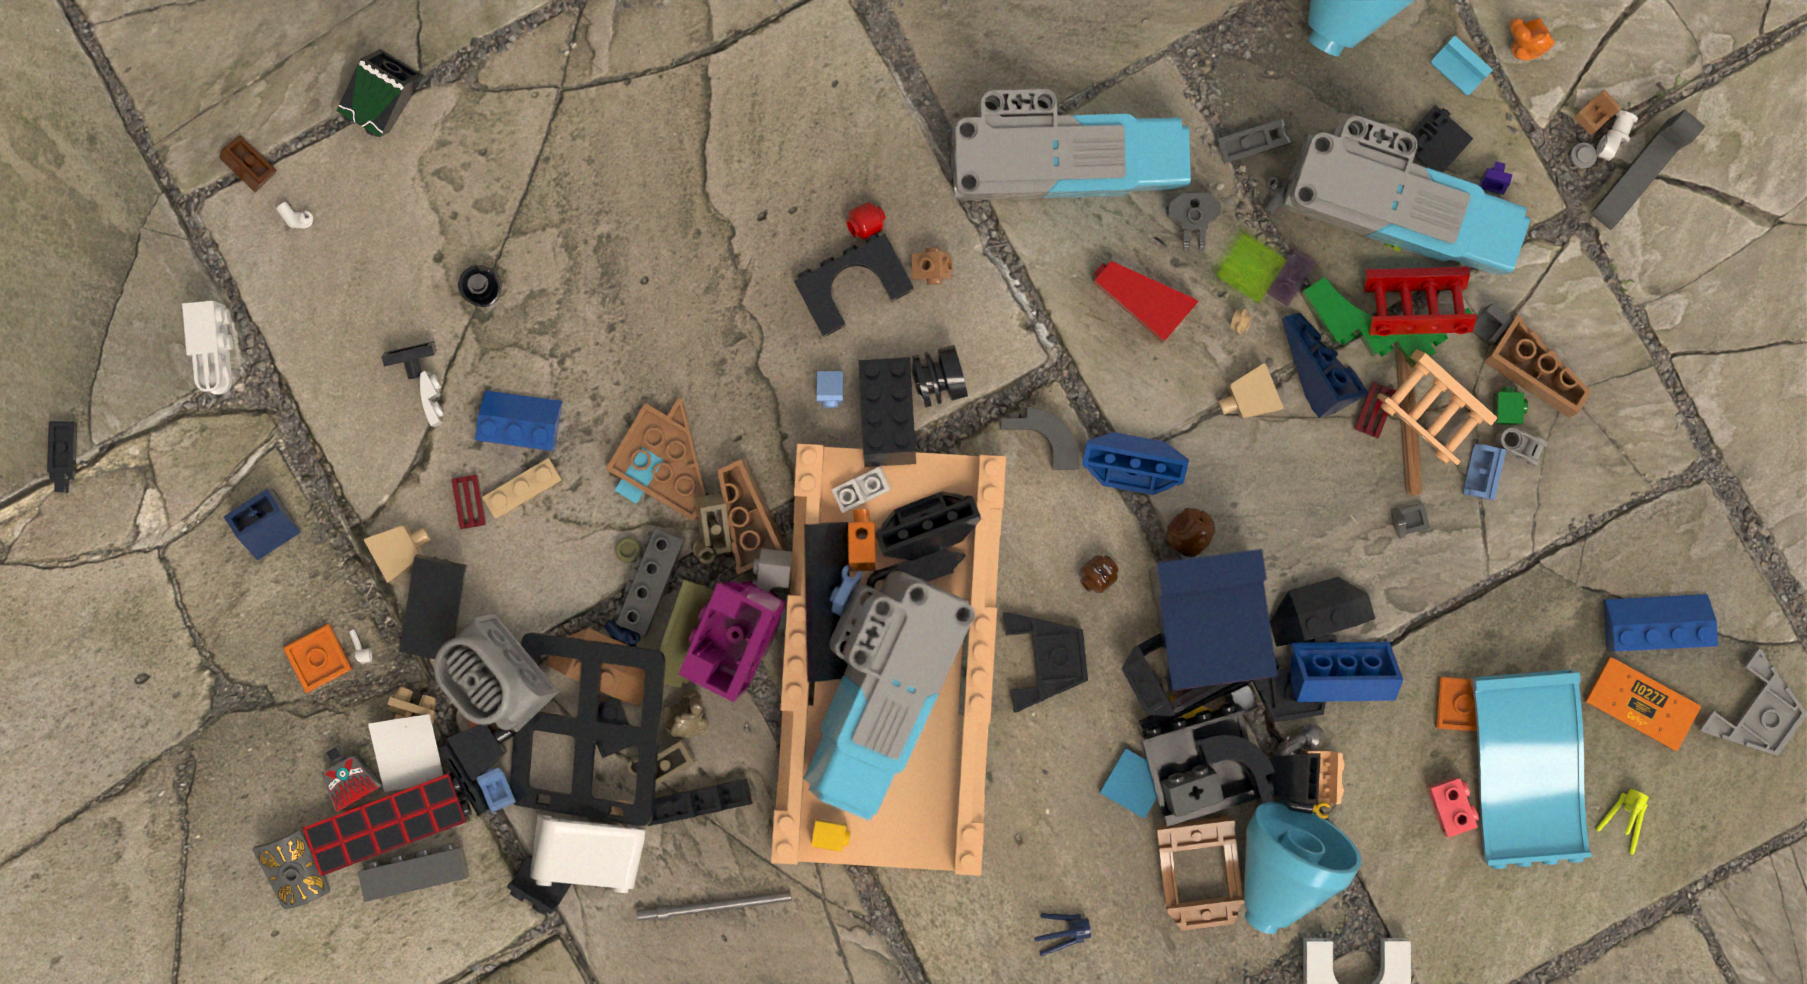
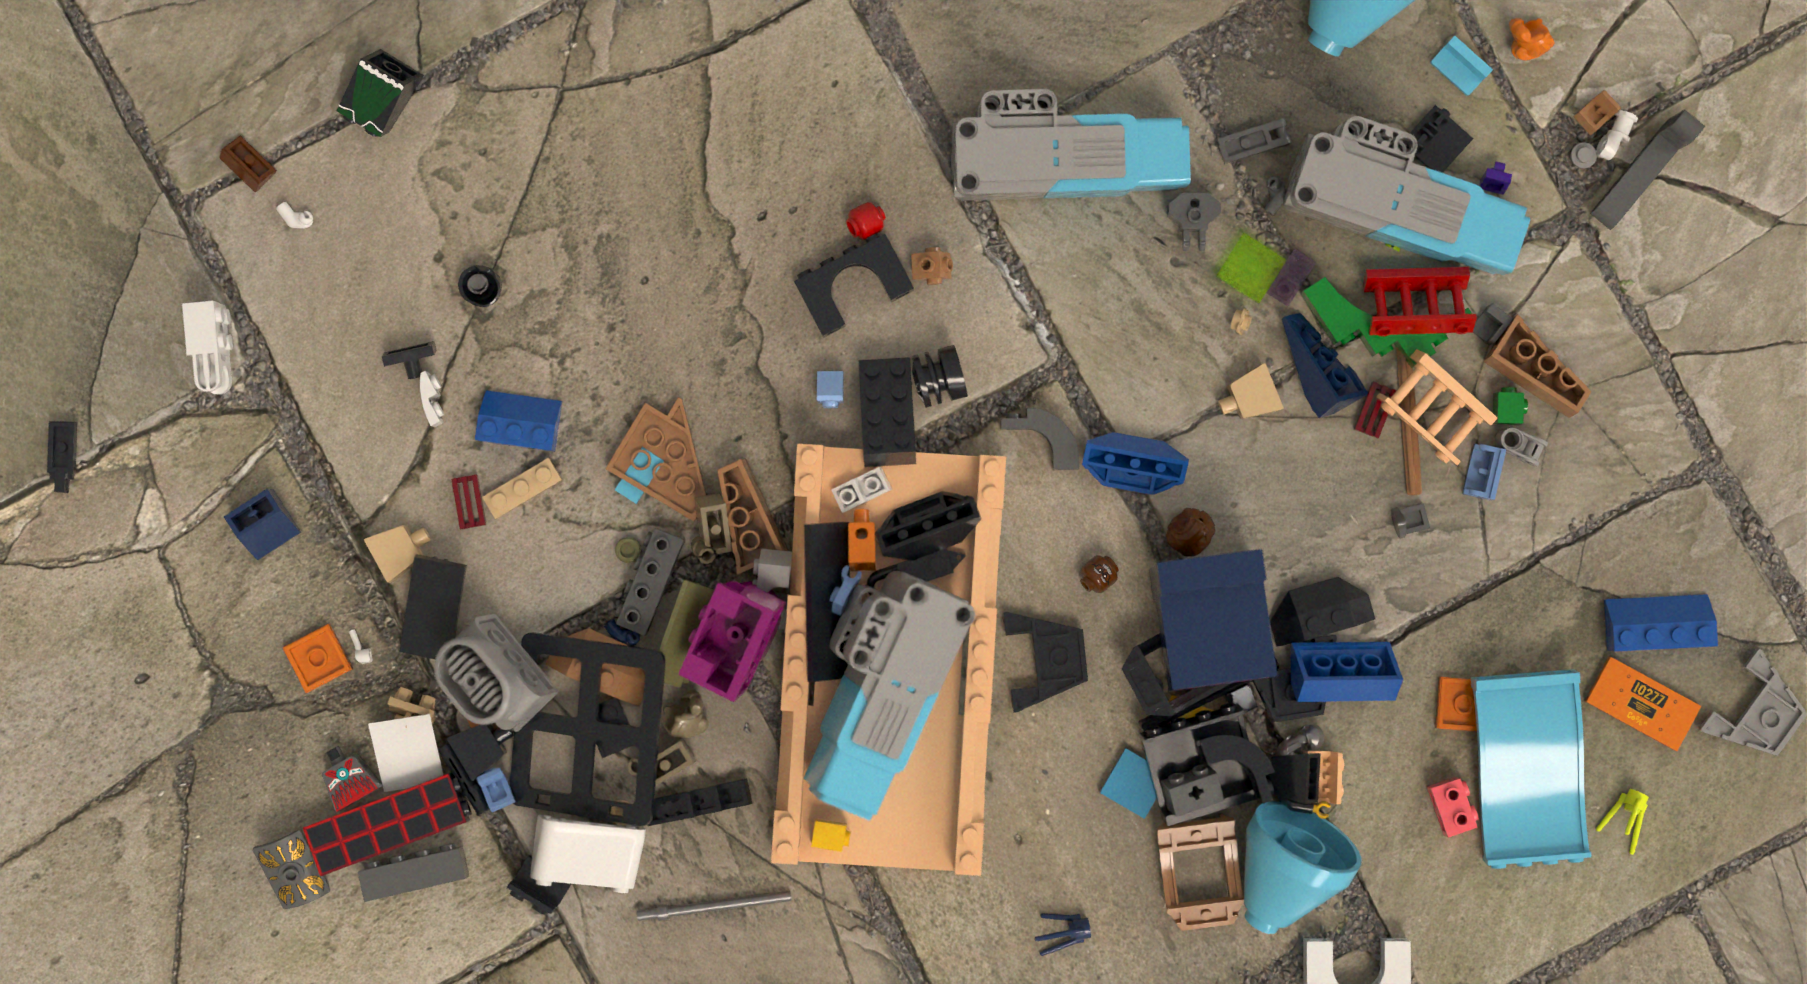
(1146, 300): red slope -> none

